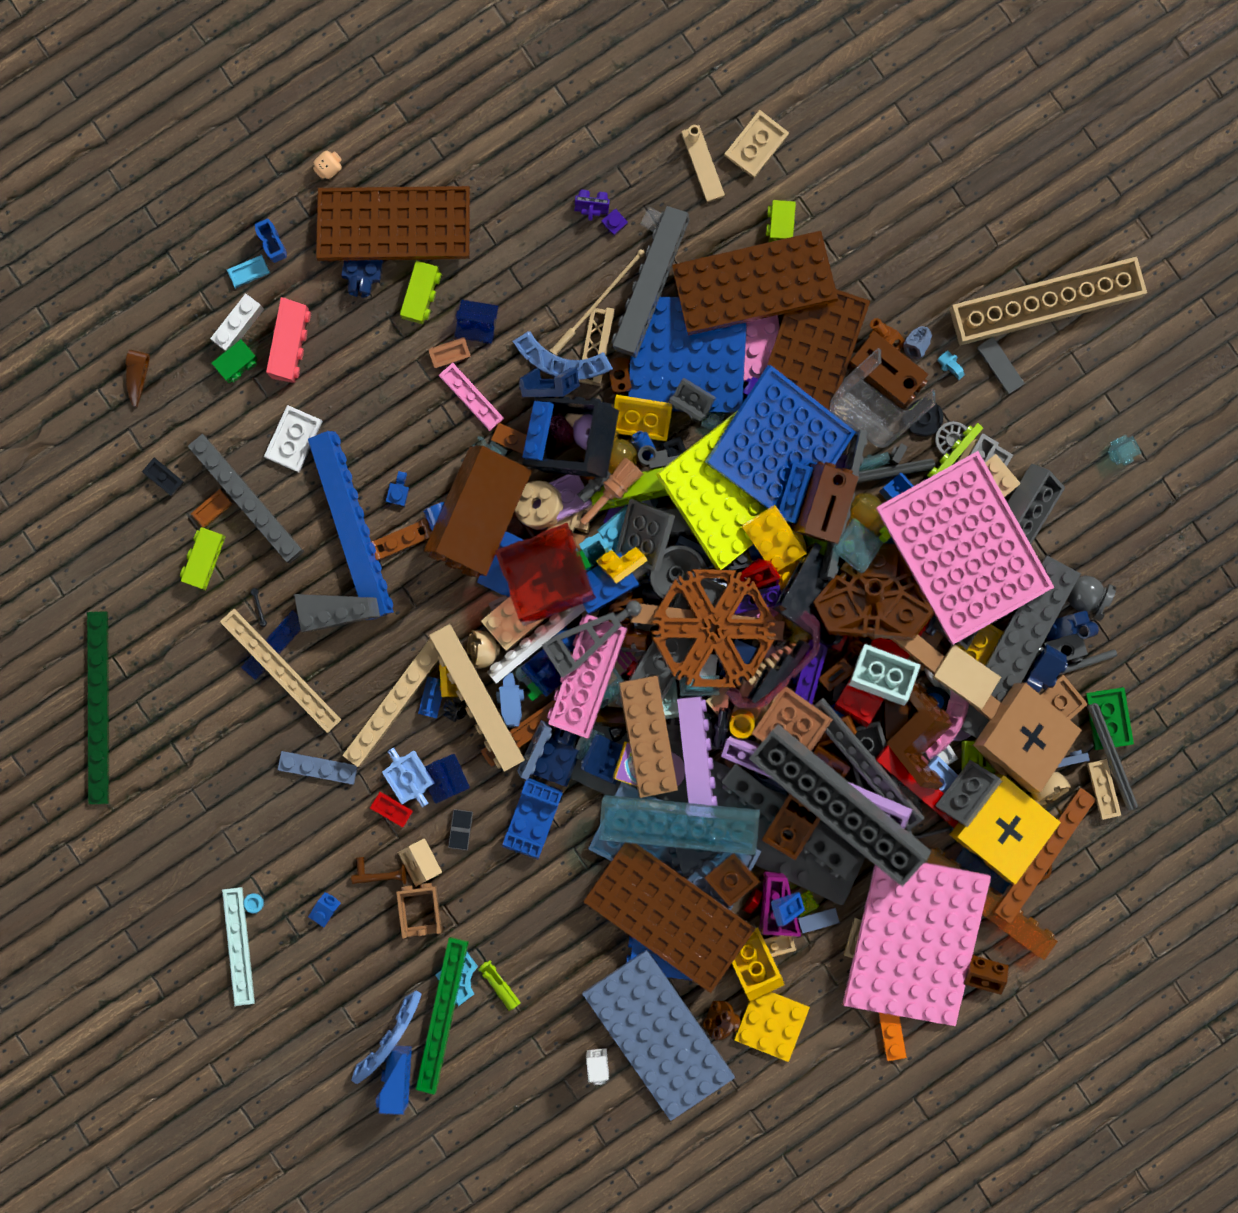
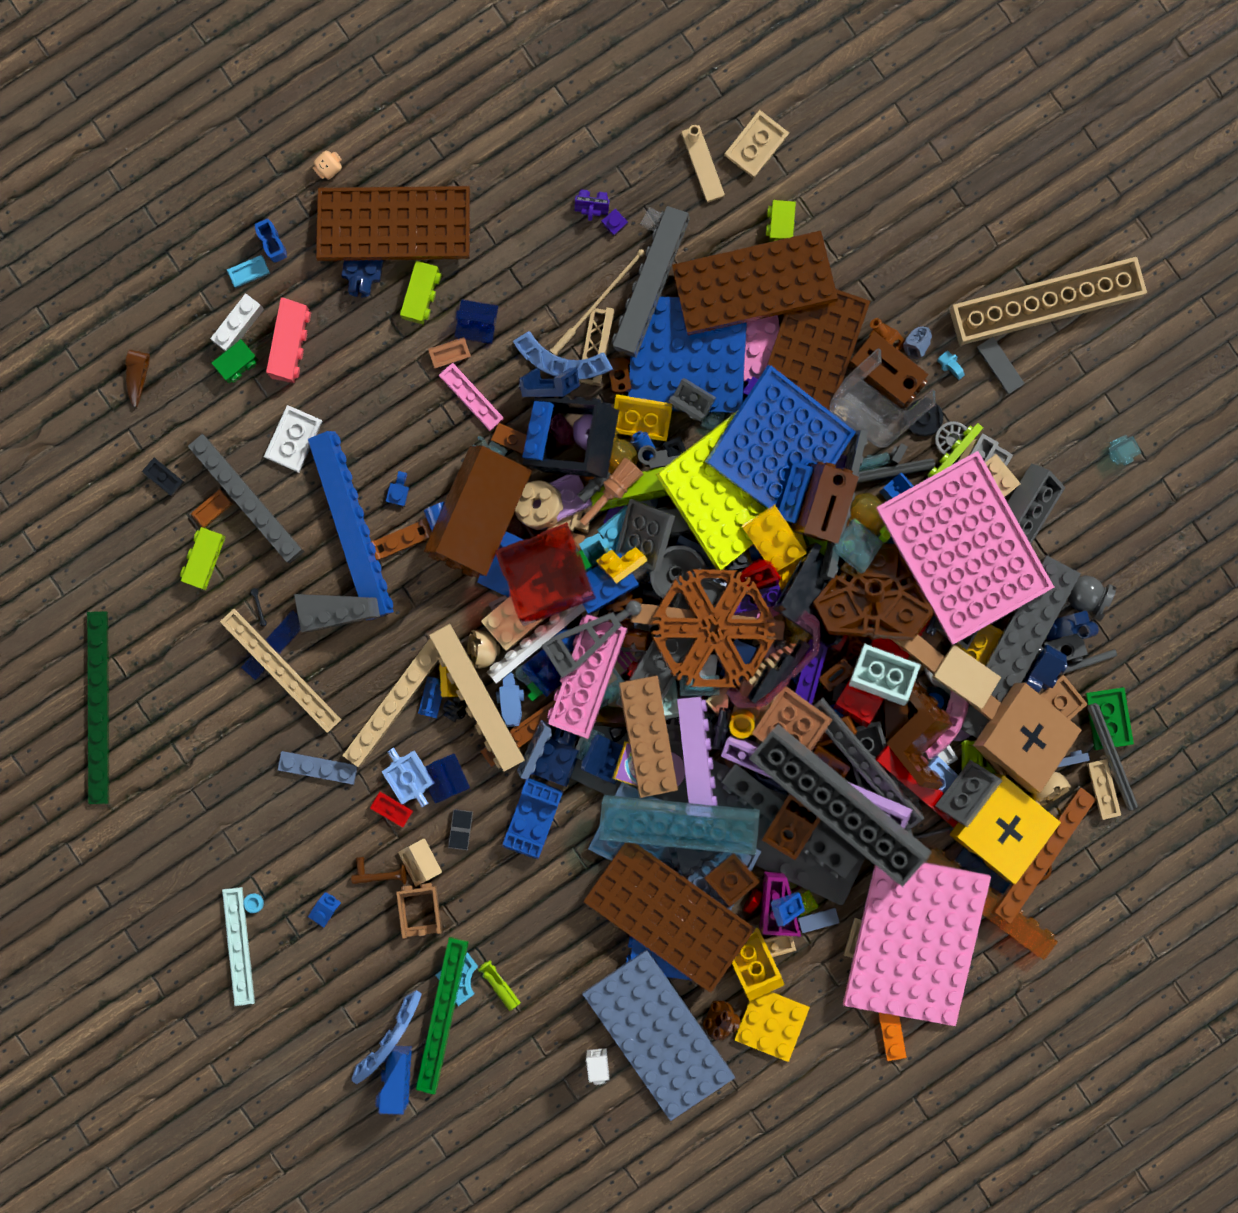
(987, 975): reddish brown brick -> none

